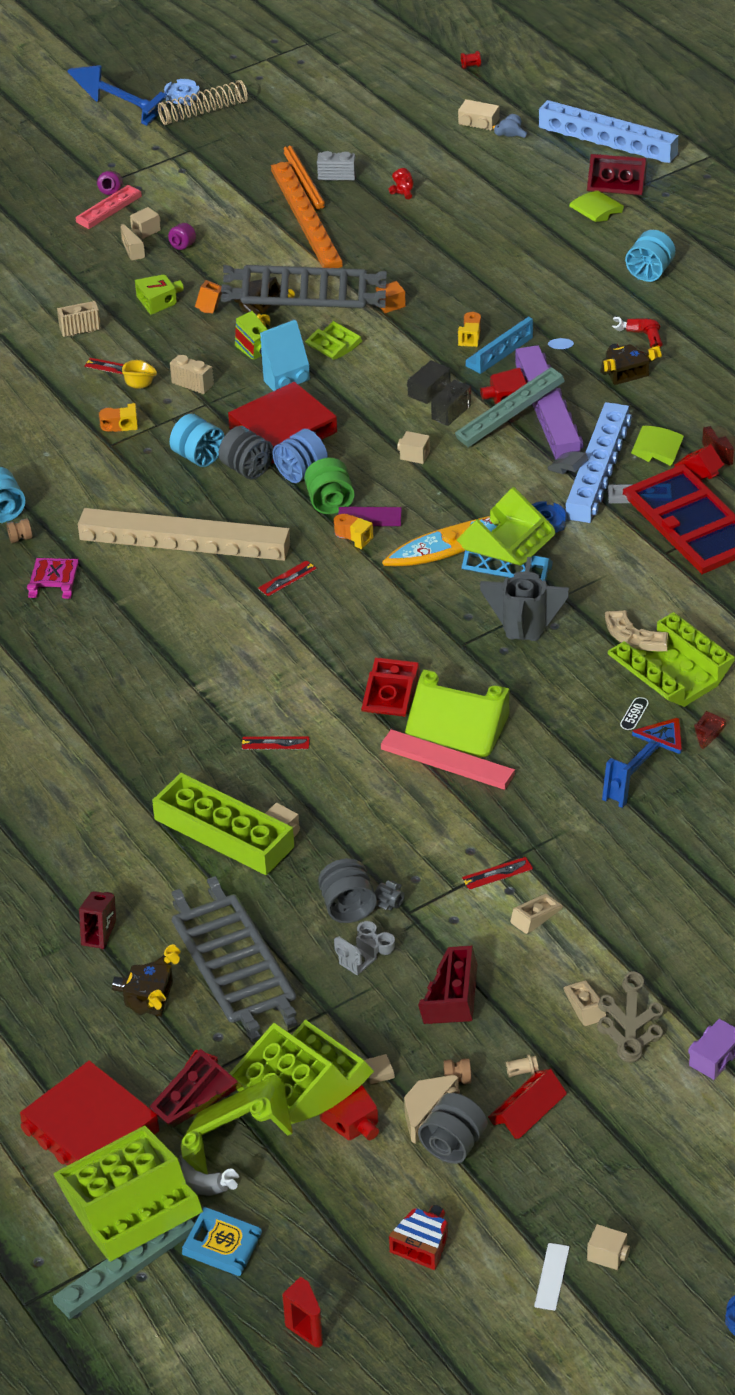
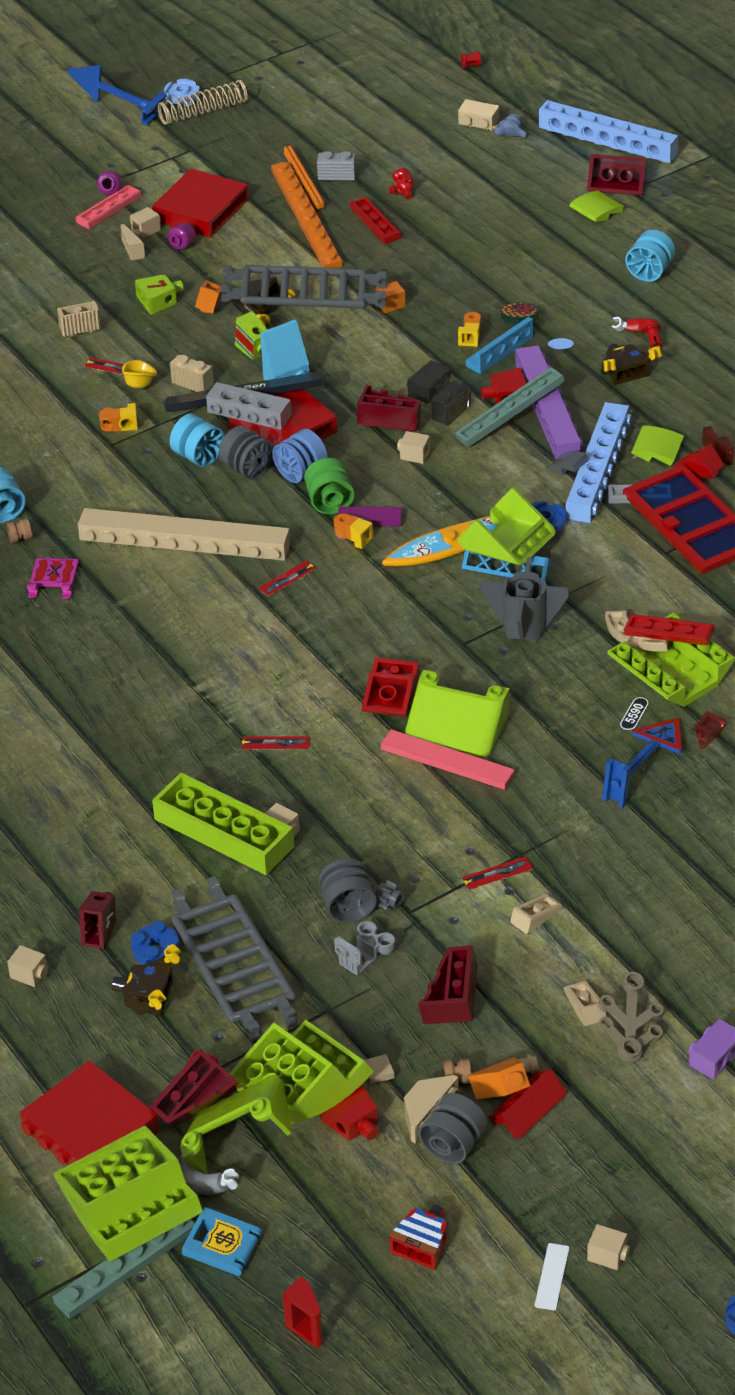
(27, 966): none -> tan brick
(148, 935): none -> blue plate
(201, 201): none -> red brick
(248, 406): none -> light grey brick
(269, 387): none -> black tile
(334, 340): lime slope -> none
(375, 220): none -> red tile
(388, 411): none -> dark red wedge
(499, 1079): none -> orange slope
(519, 311): none -> tile
(669, 629): none -> red tile

